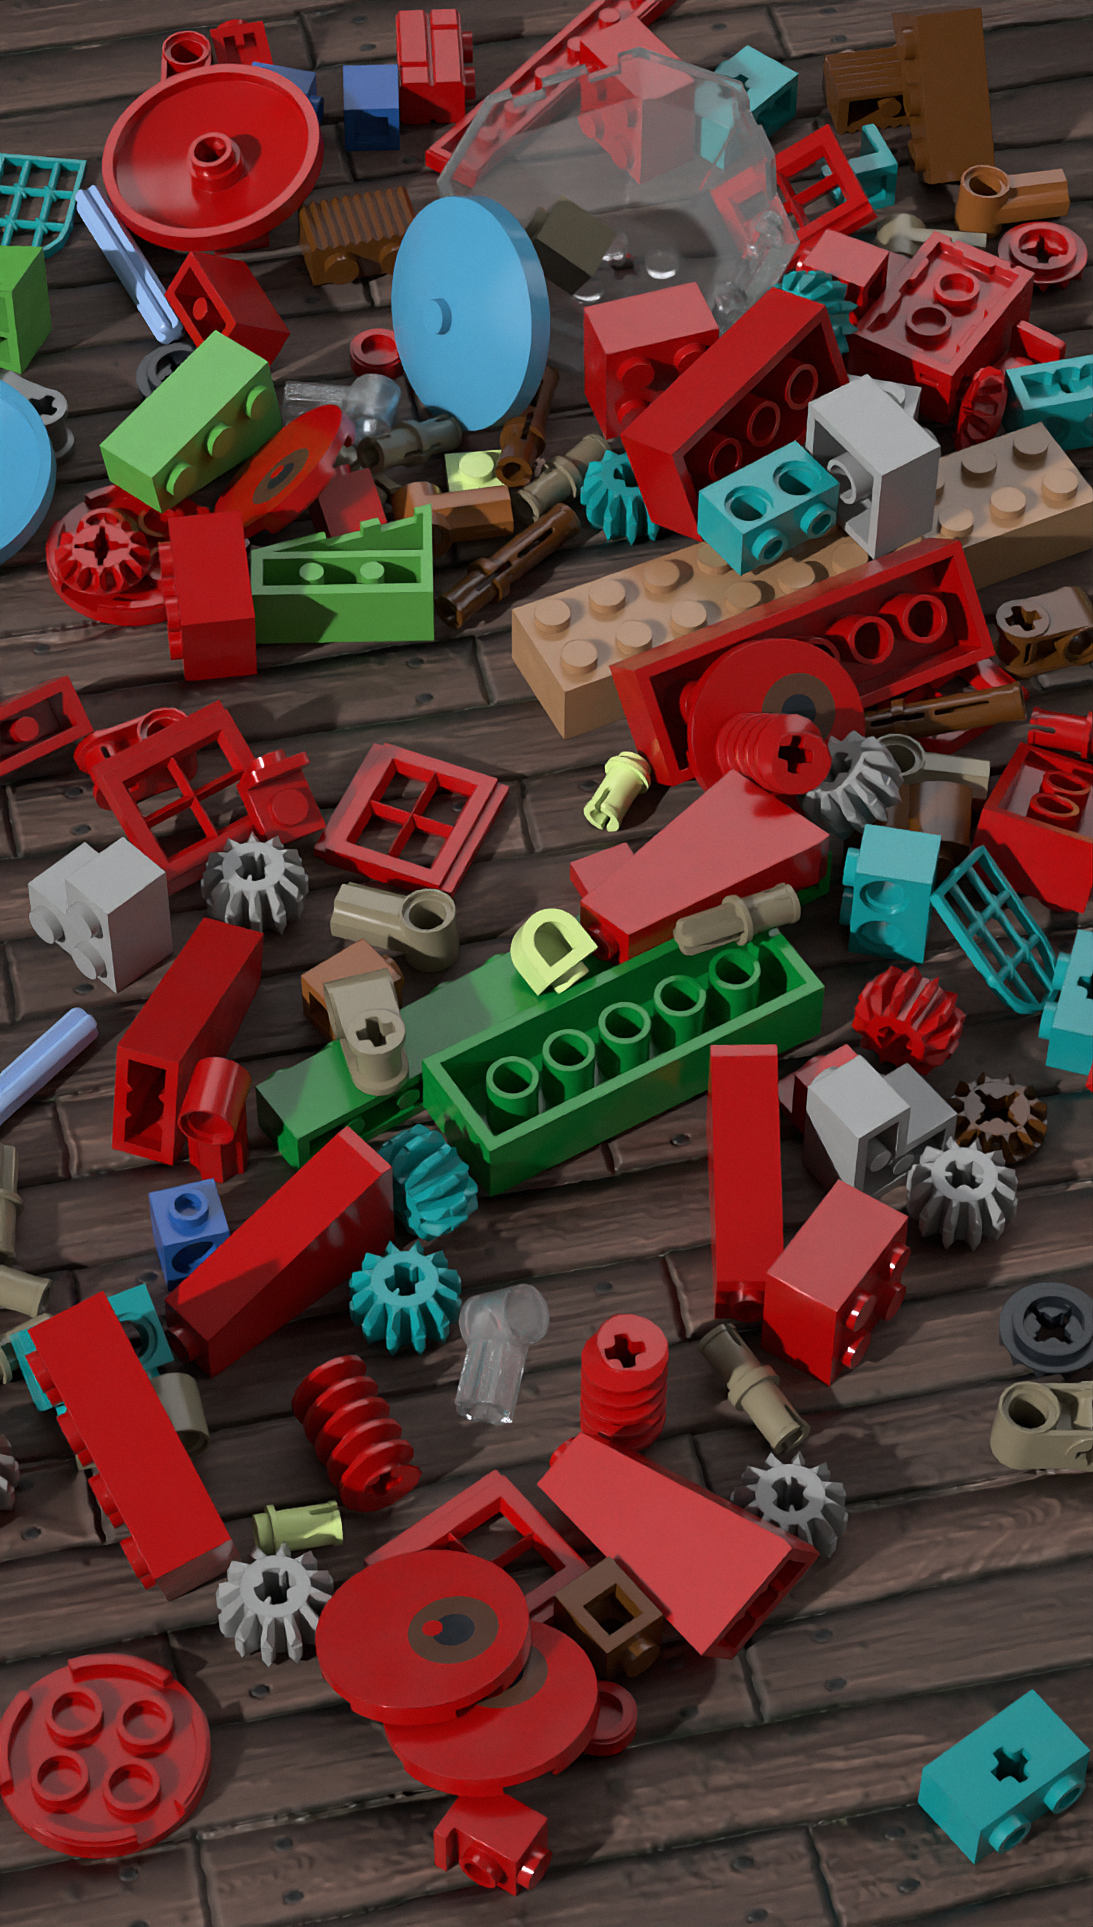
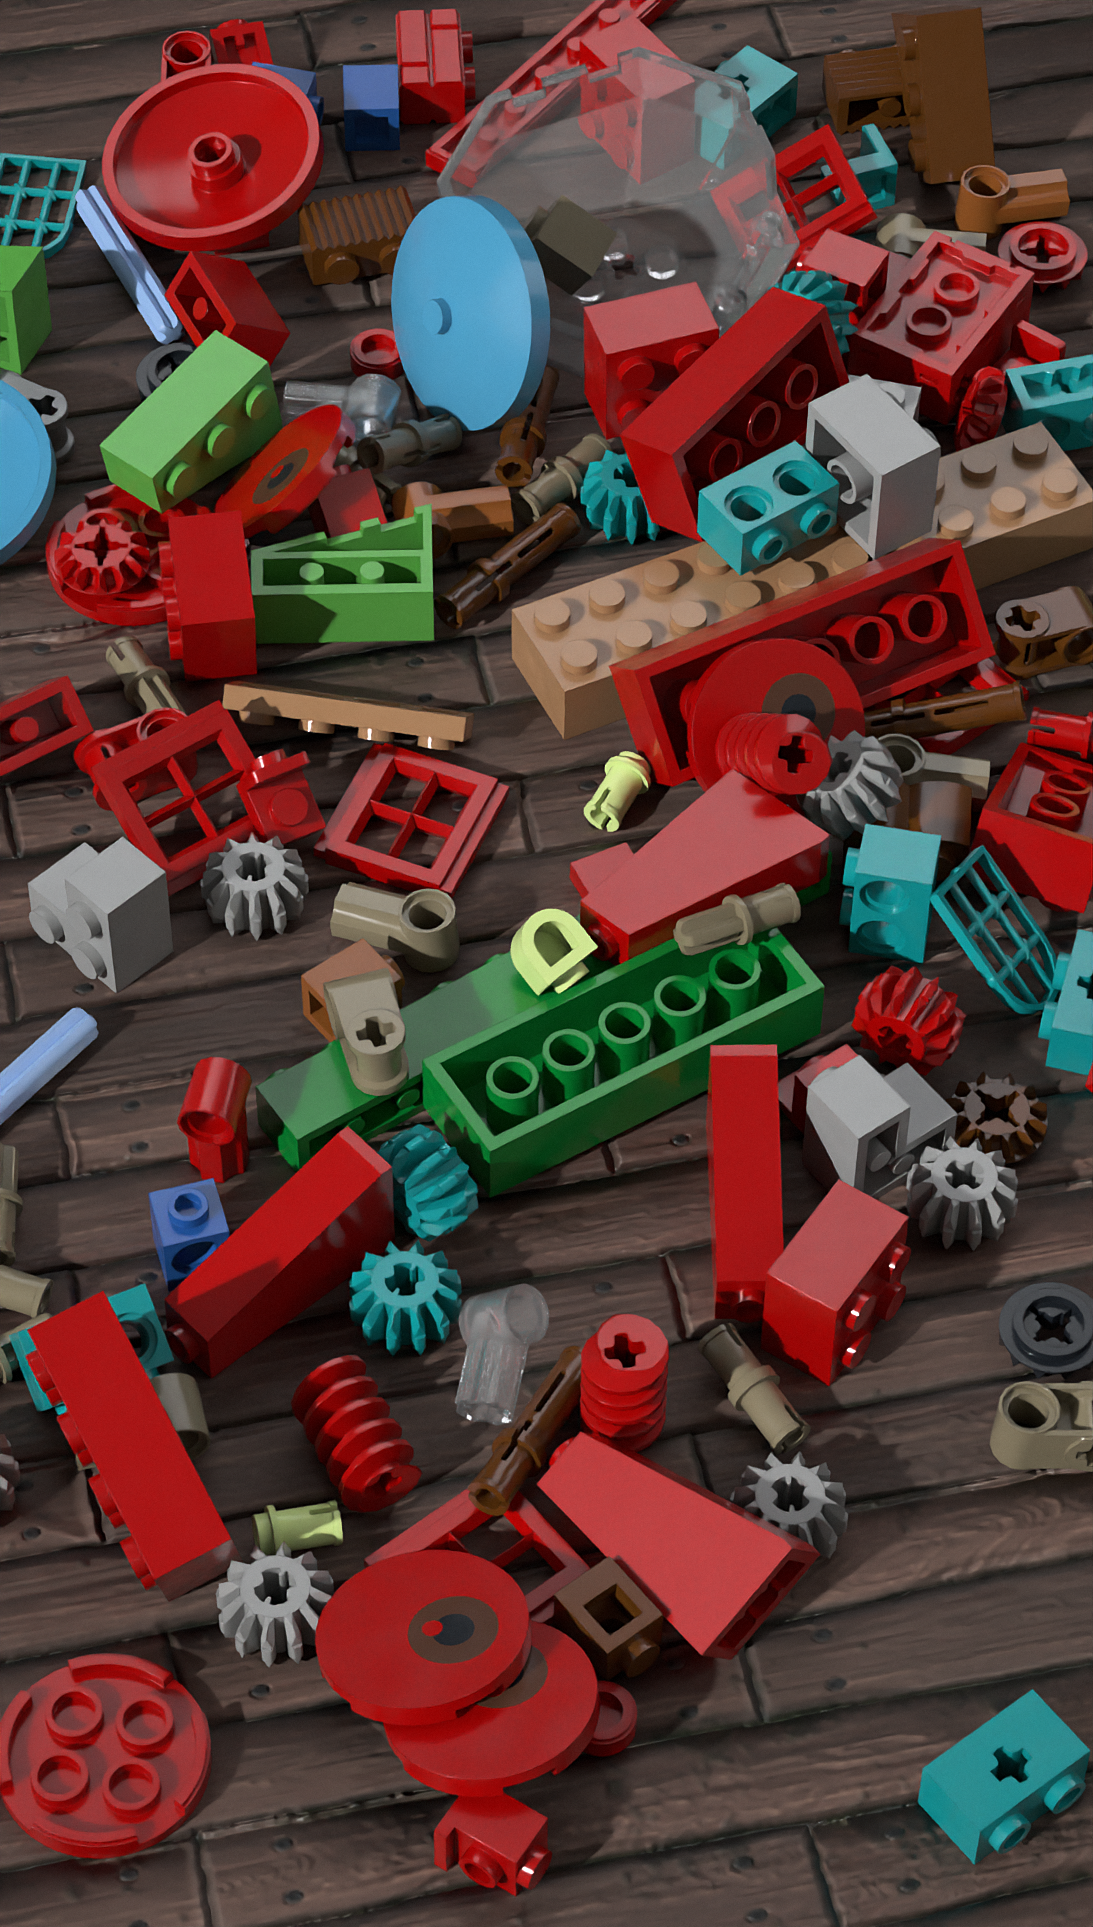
(144, 682): none -> dark tan axle
(183, 1021): red slope -> none
(321, 711): none -> medium nougat plate
(471, 470): yellowish green plate -> none
(521, 1449): none -> reddish brown pin

